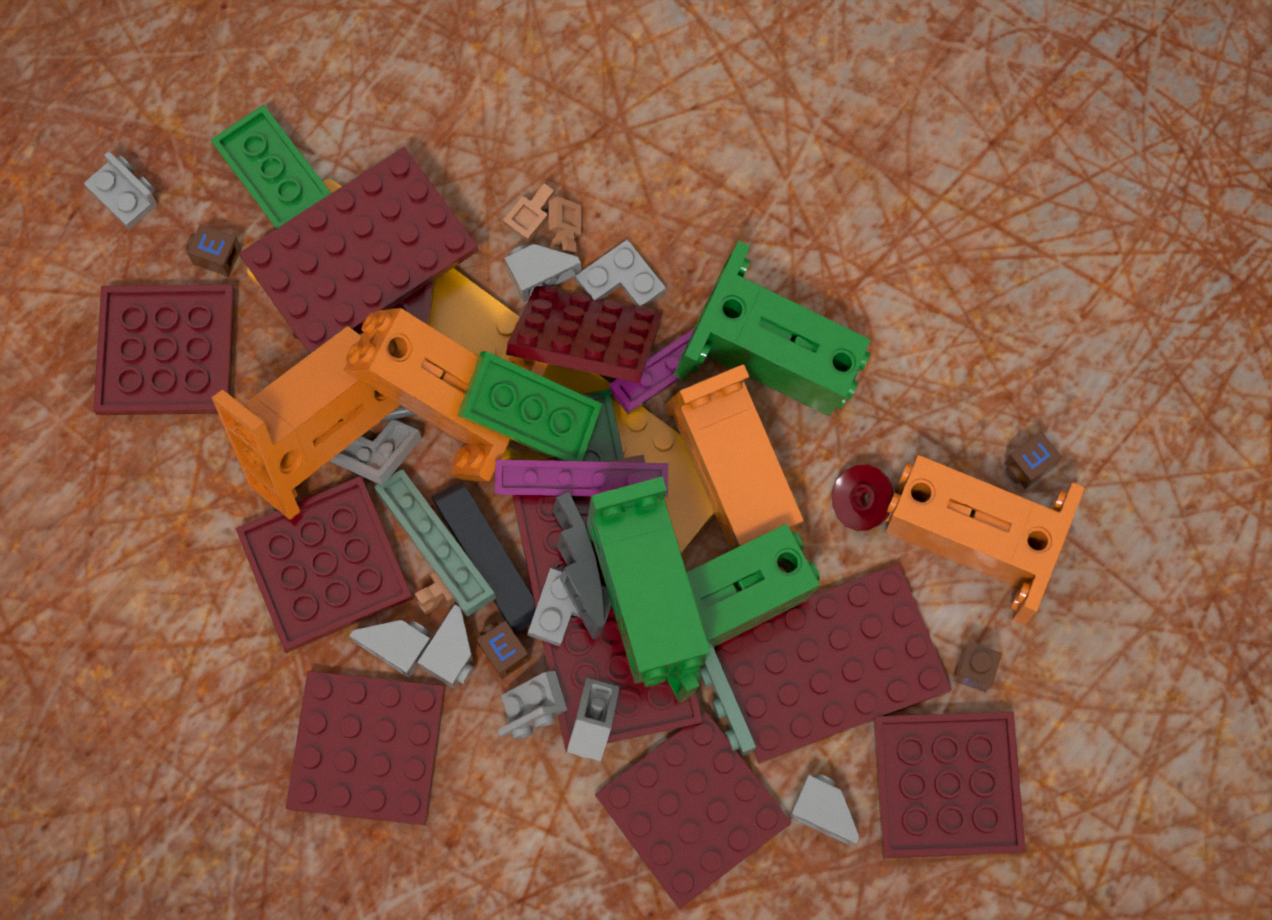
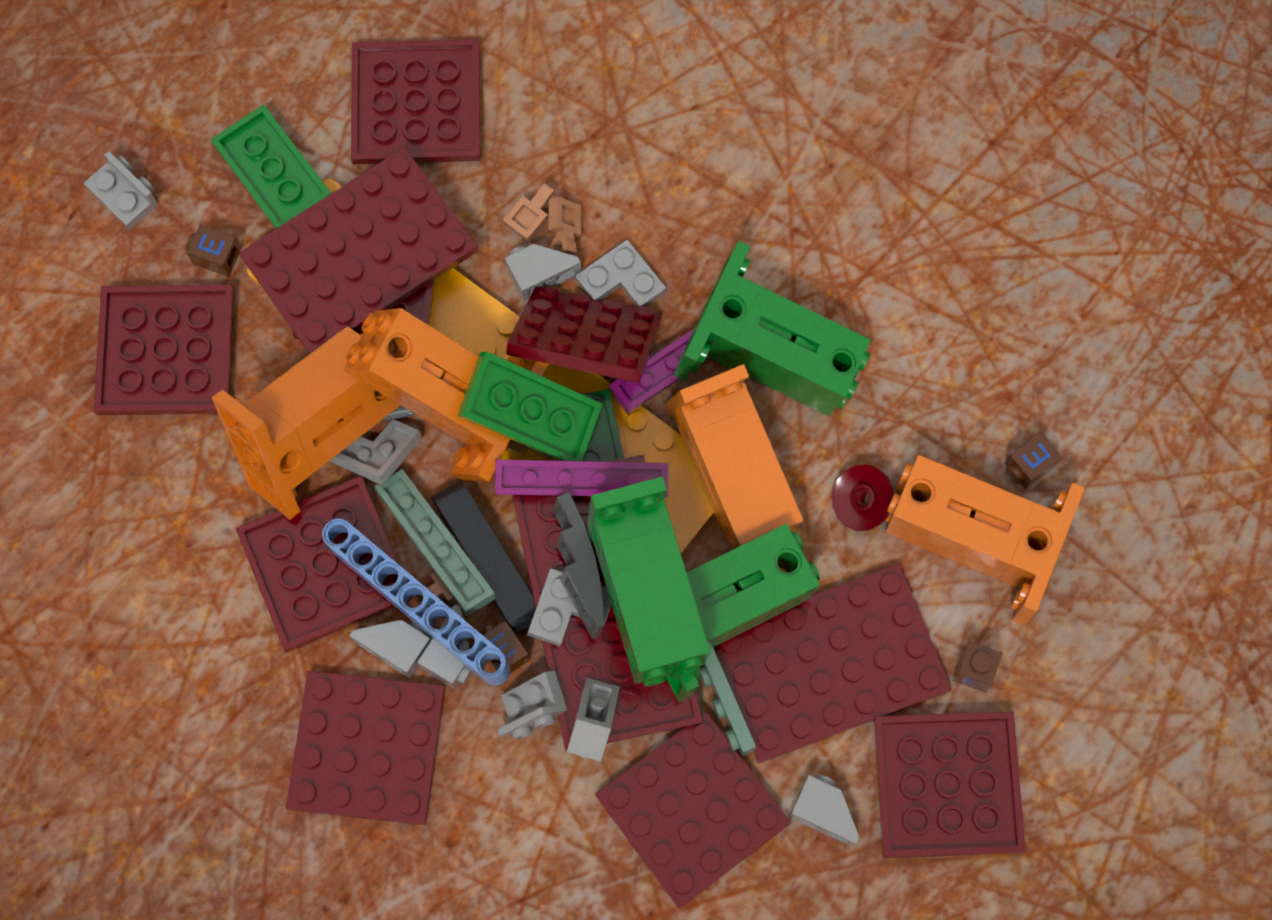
(408, 587): none -> medium blue beam
(416, 99): none -> dark red plate

